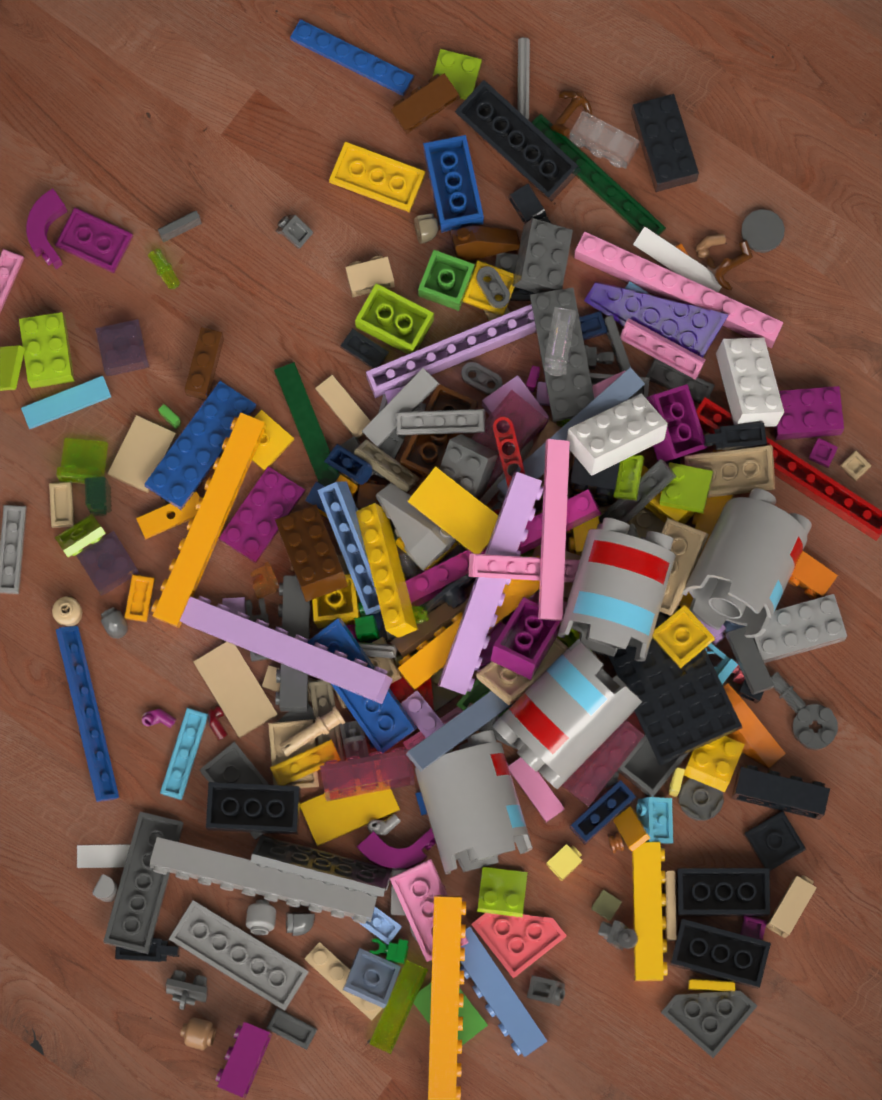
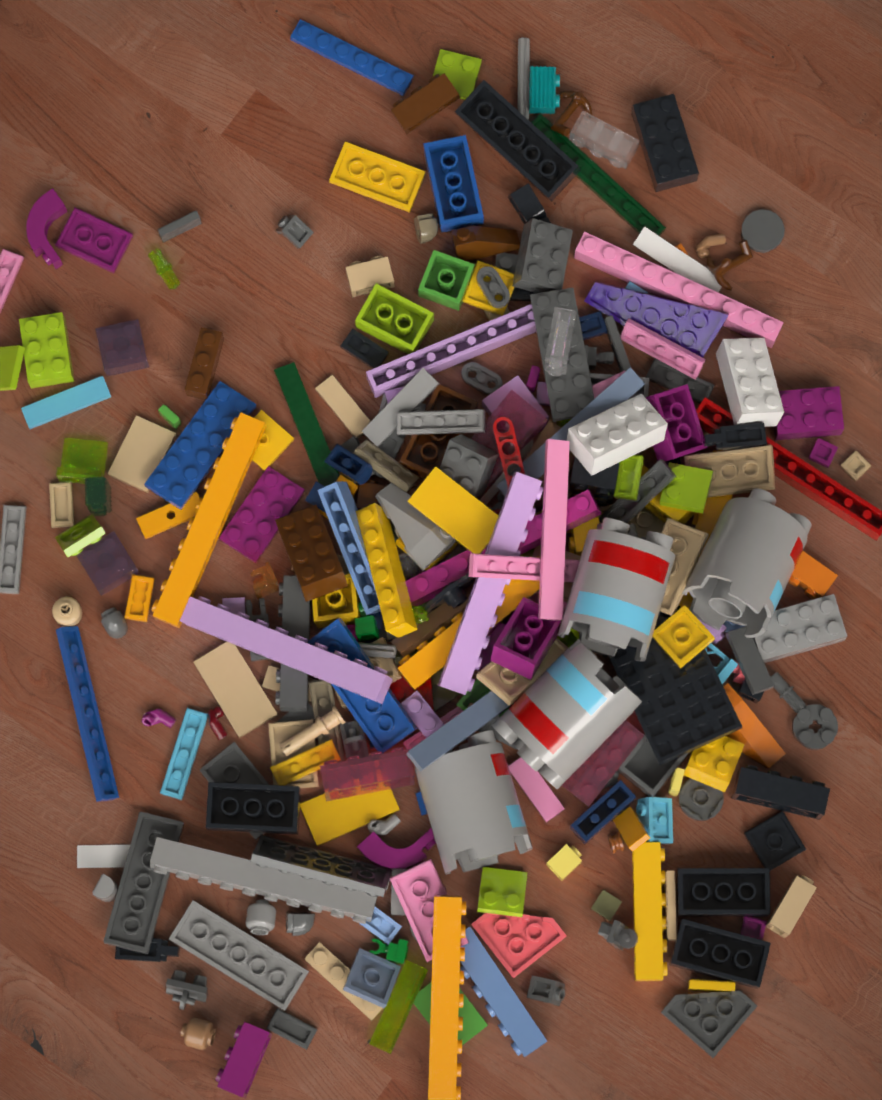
(543, 90): none -> teal brick

